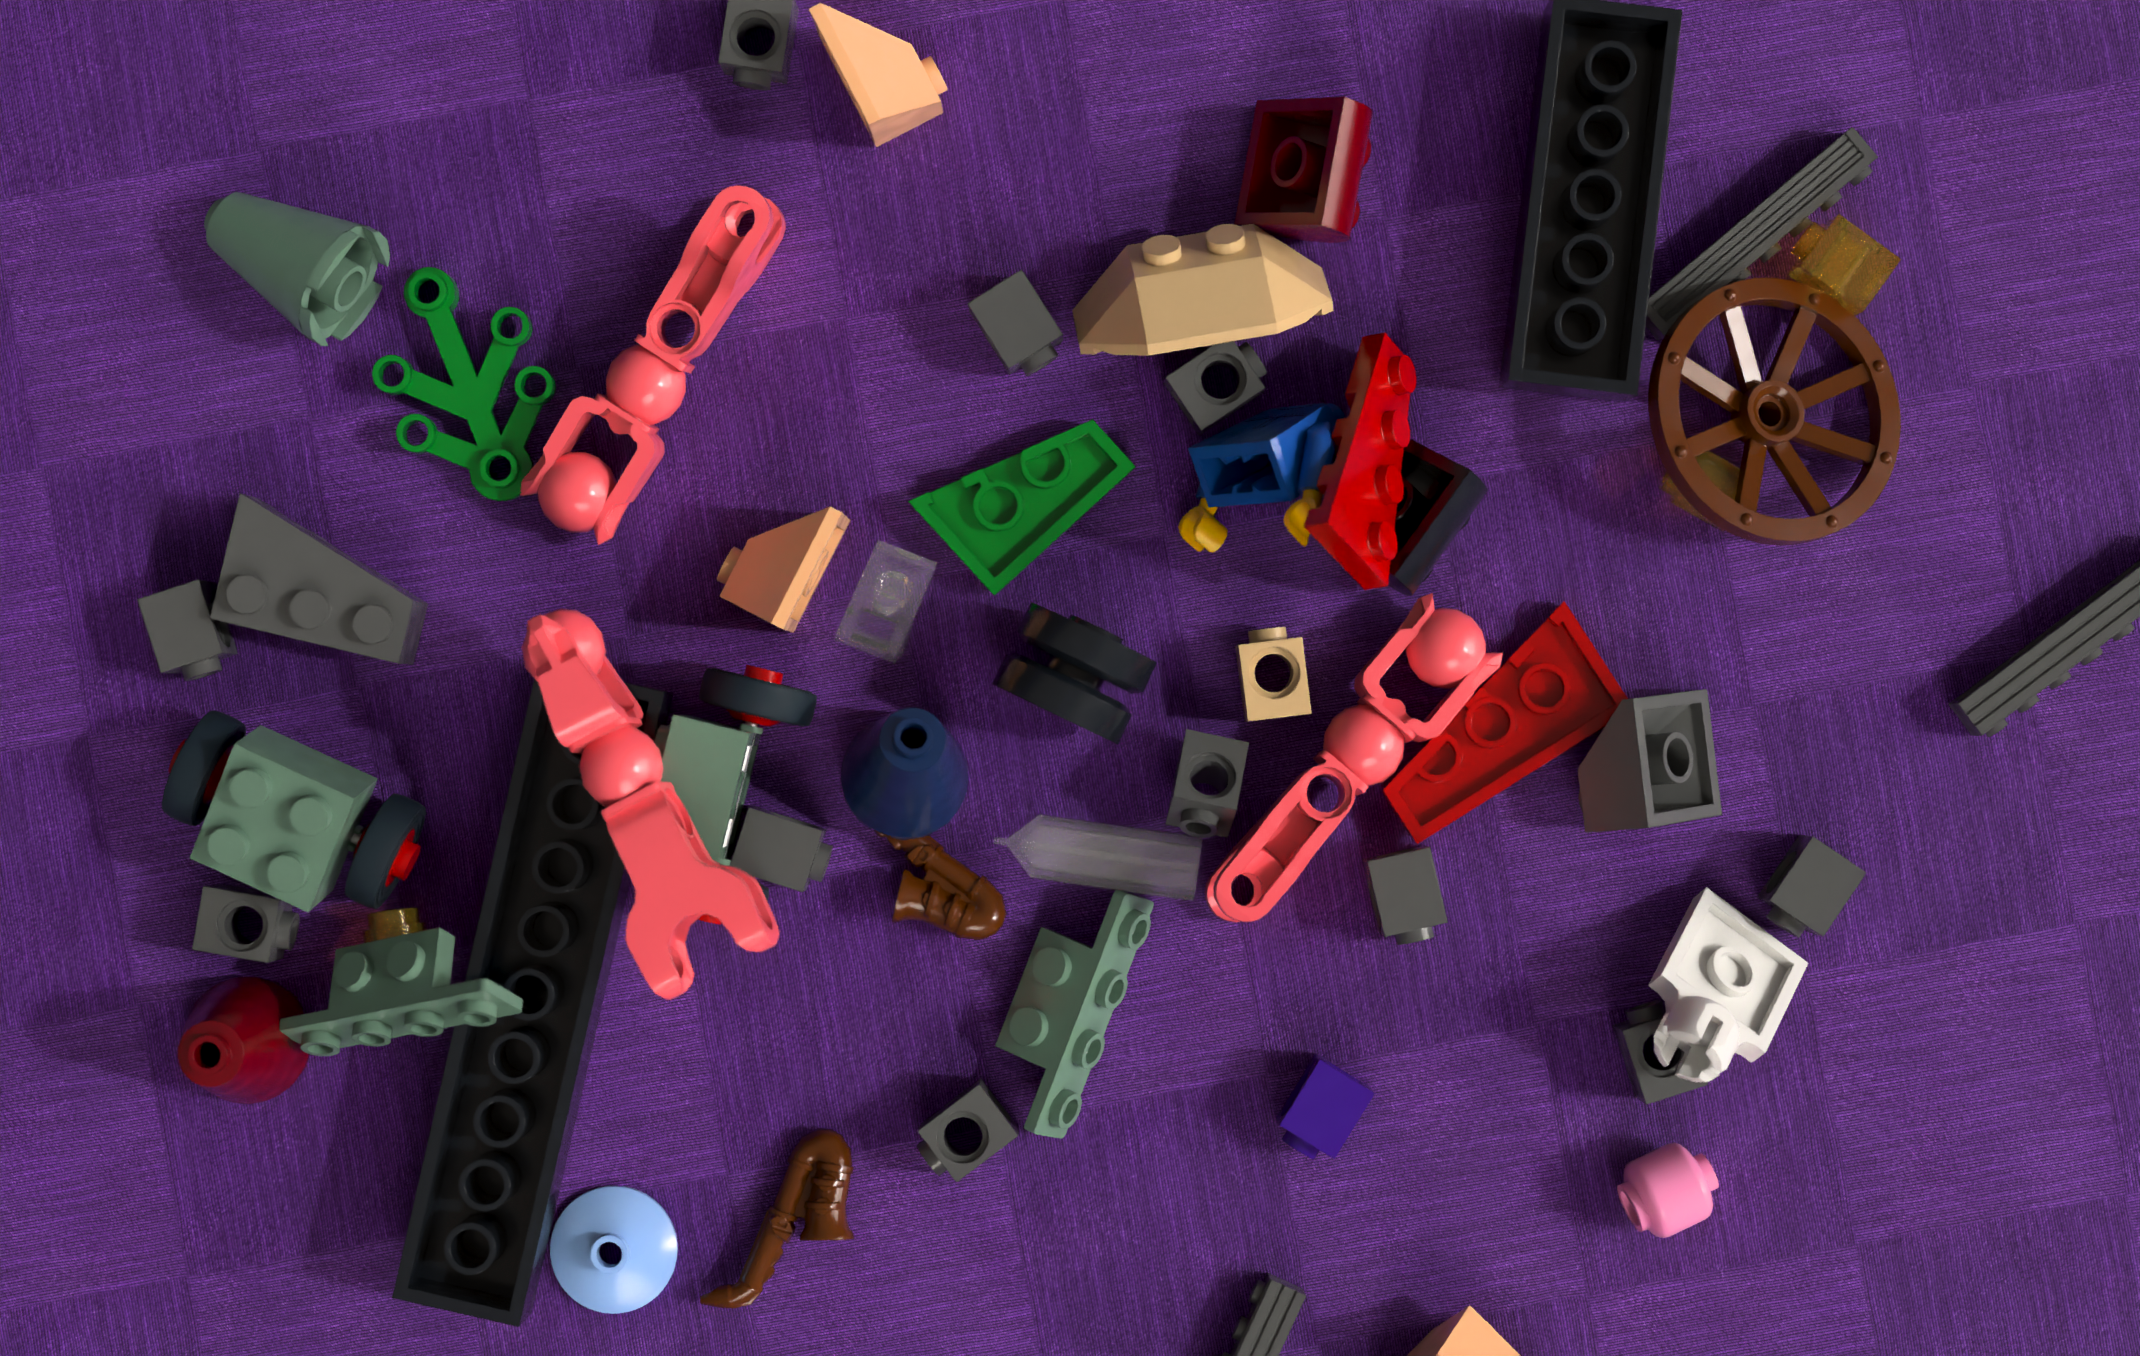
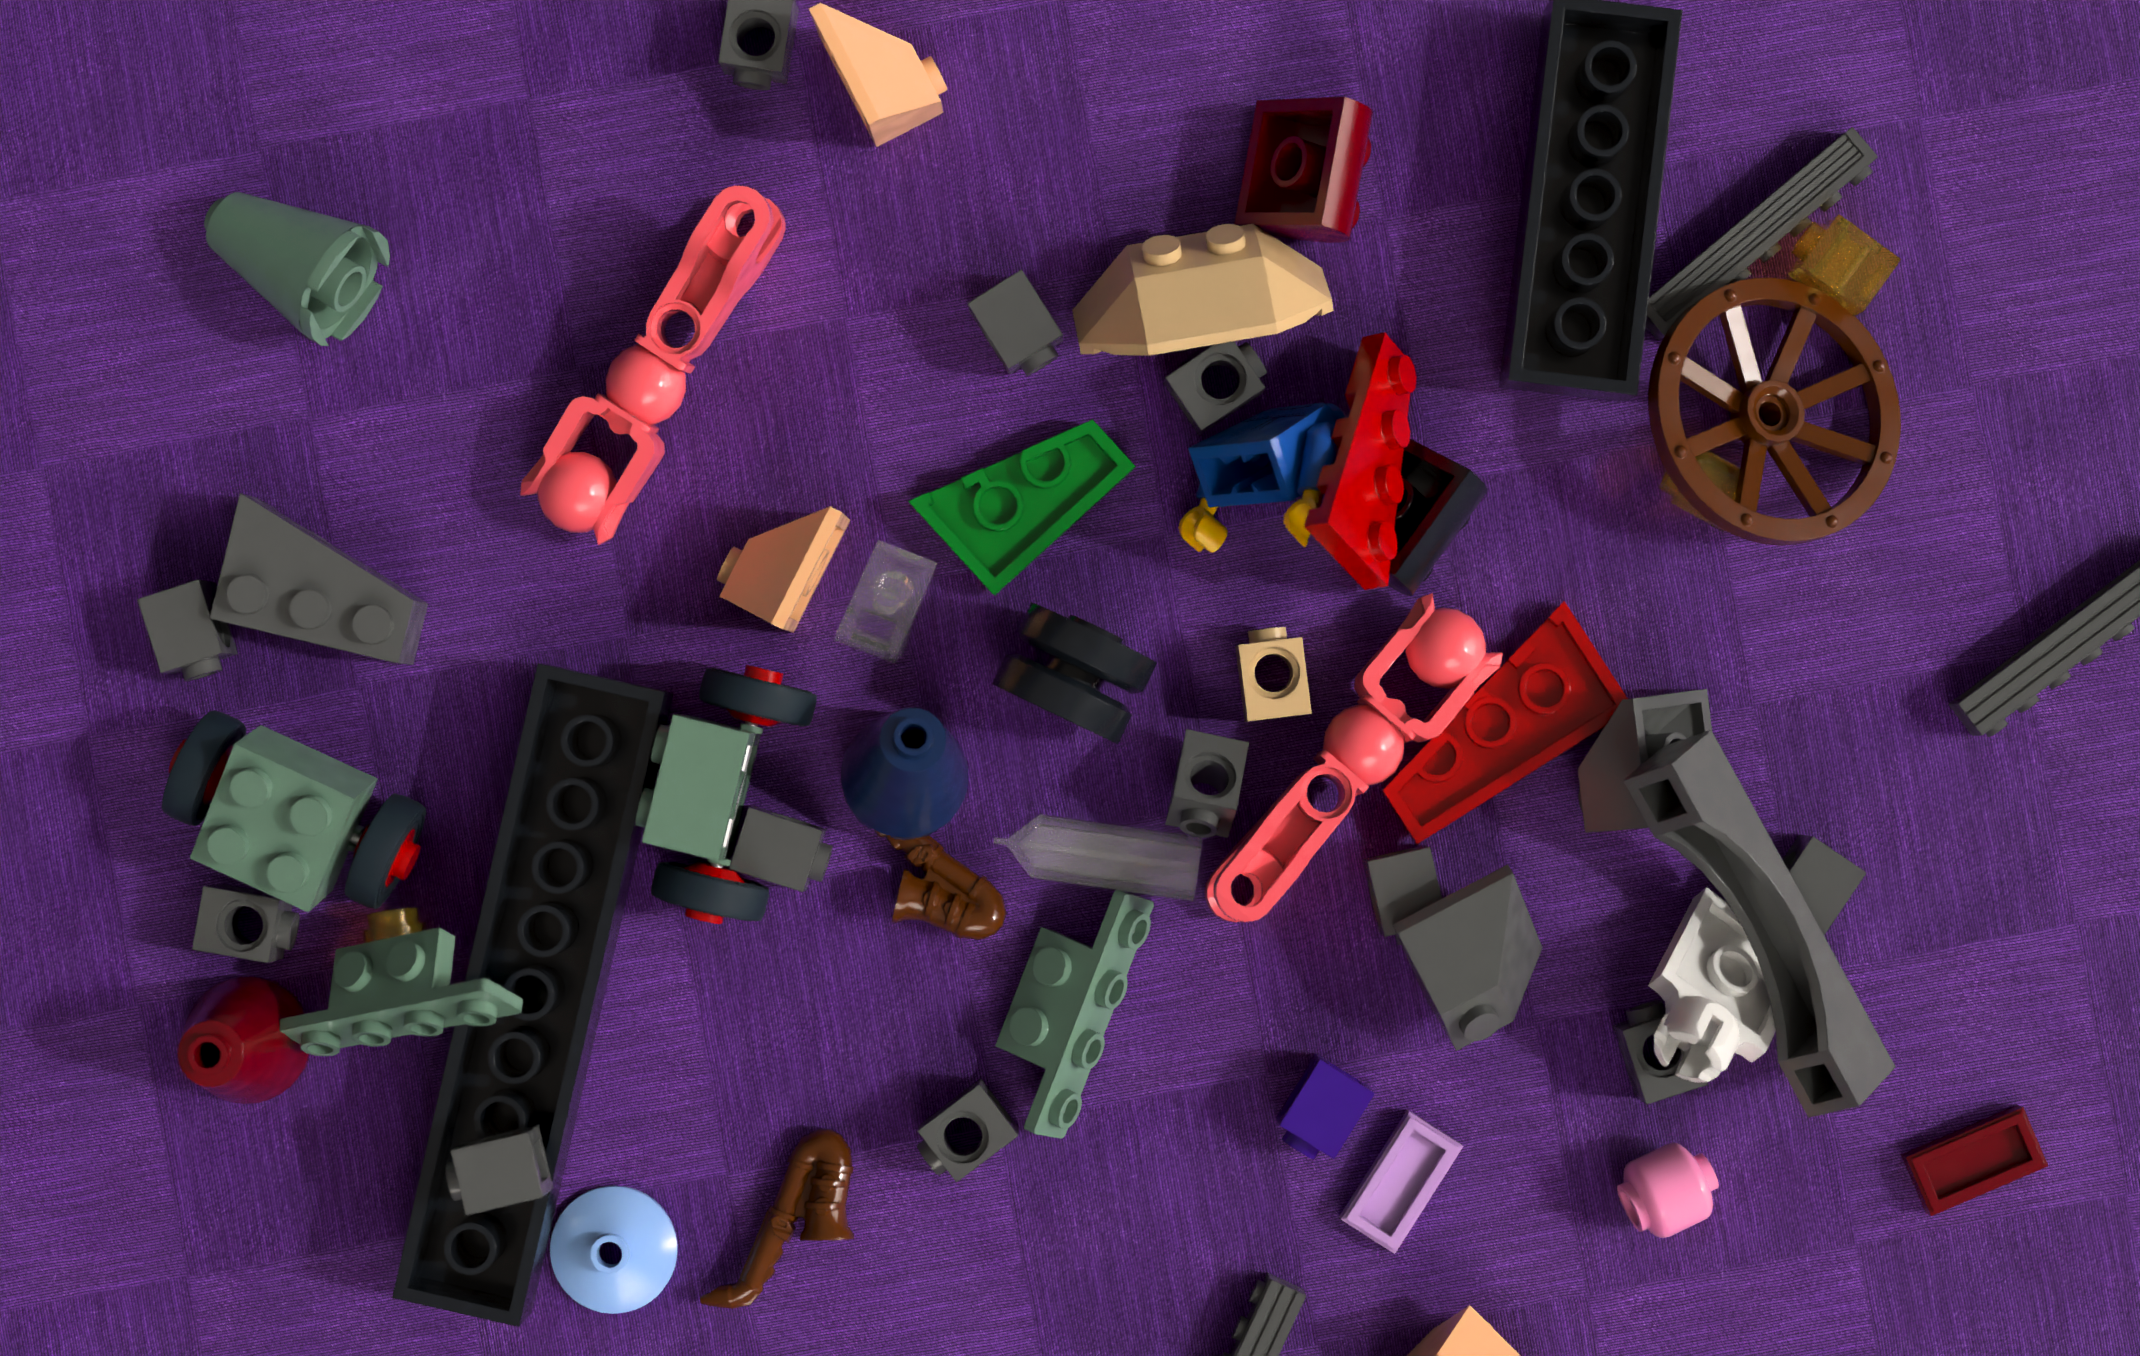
(471, 394): green plant -> none
(499, 1170): none -> dark grey brick
(645, 817): coral piece -> none
(1401, 1181): none -> lavender tile
(1473, 956): none -> dark grey slope
(1820, 1024): none -> dark grey arch
(1974, 1160): none -> dark red tile

